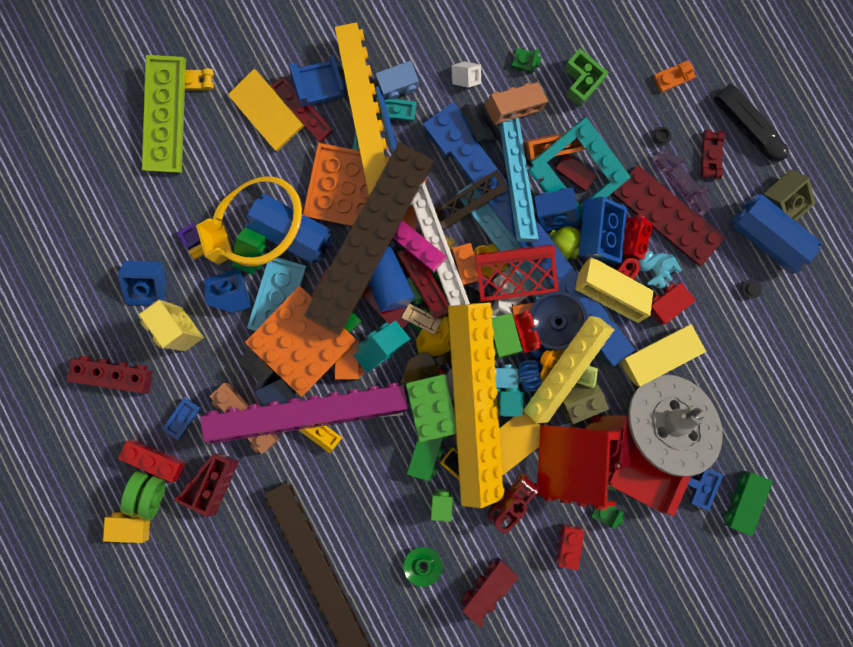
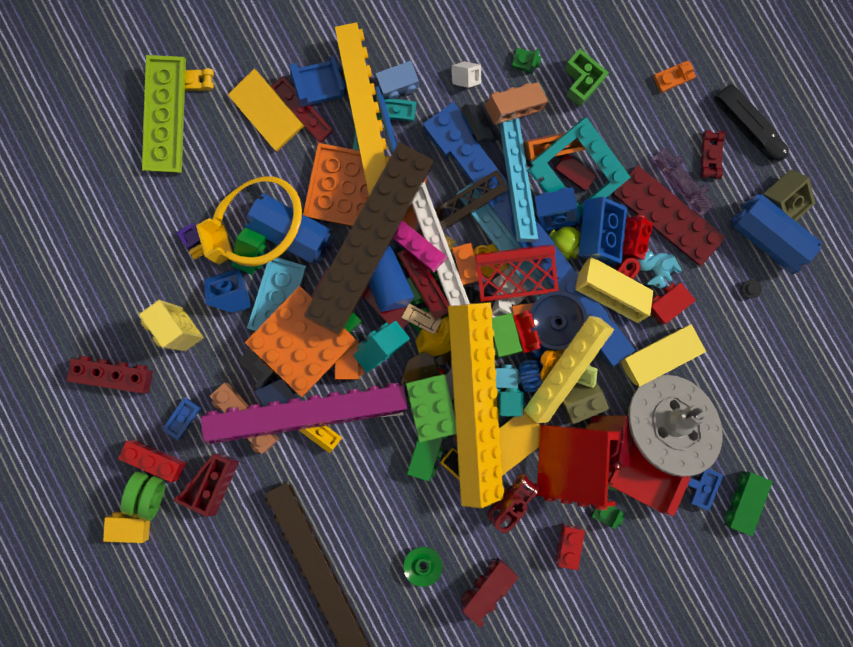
(142, 282): blue slope -> none
(441, 505): bright green brick -> none
(661, 136): black plate -> none

